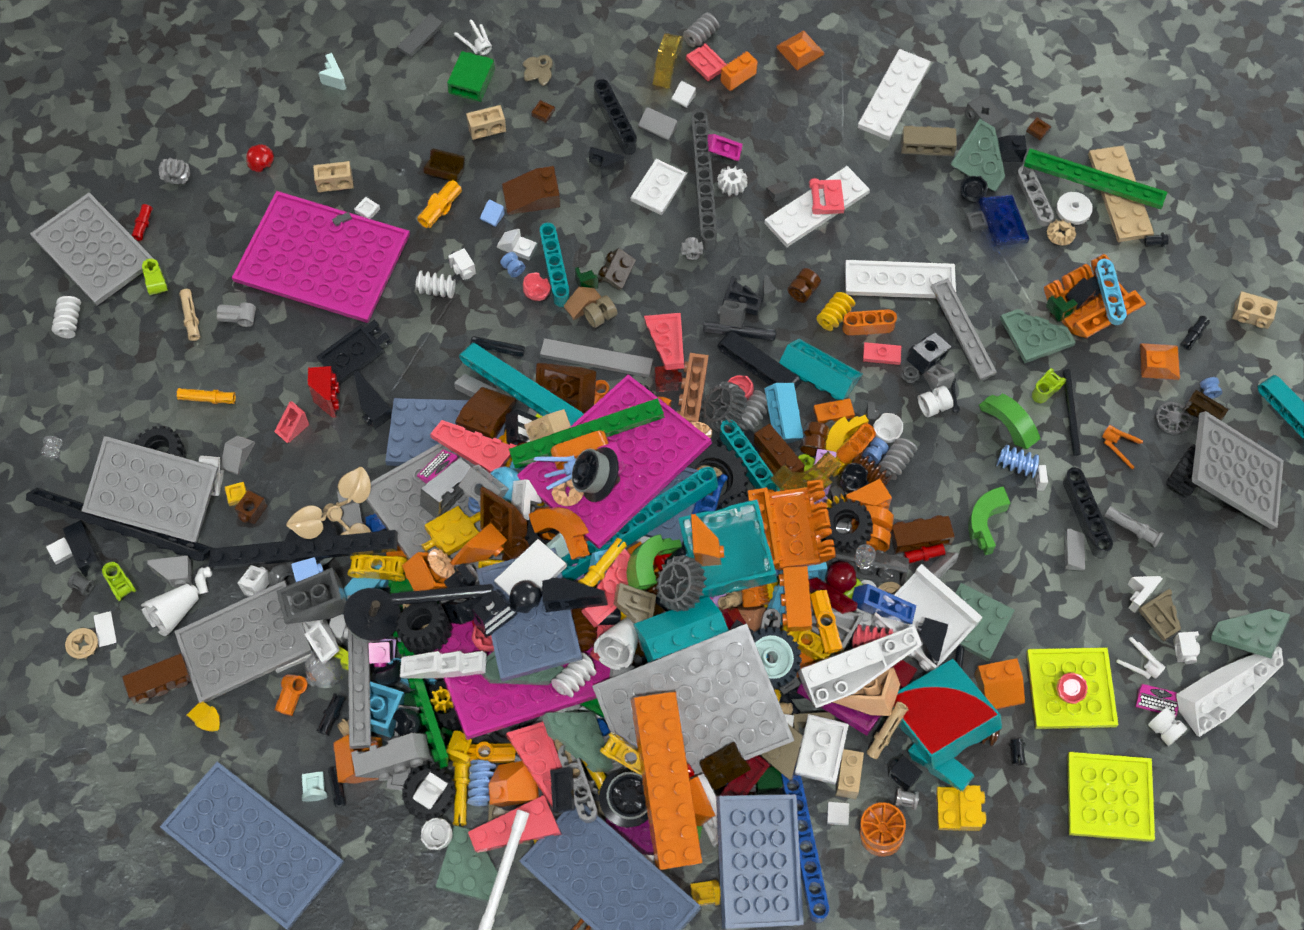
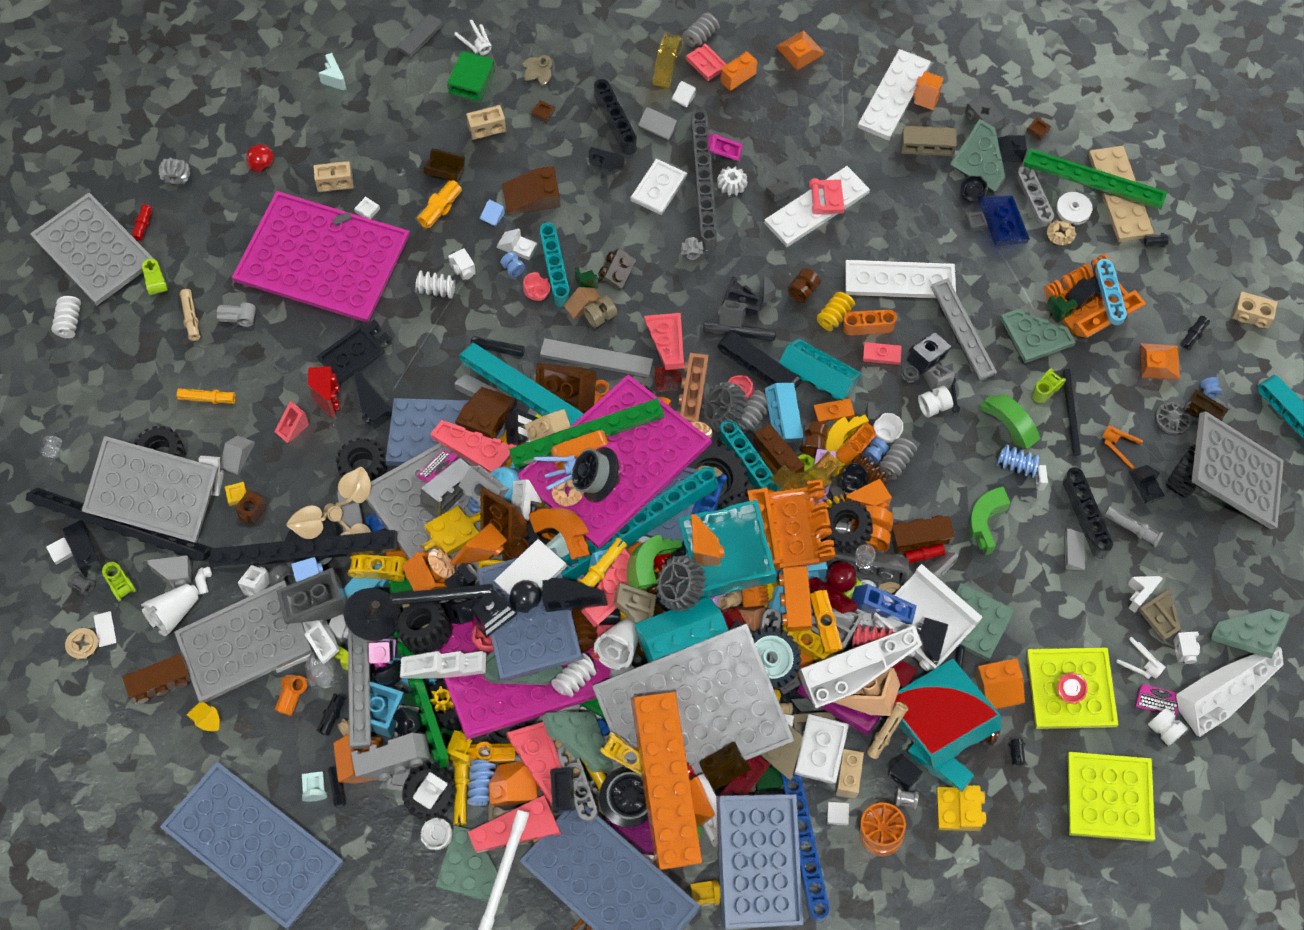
(362, 450): none -> black tyre
(928, 90): none -> orange brick
(1146, 483): none -> black slope

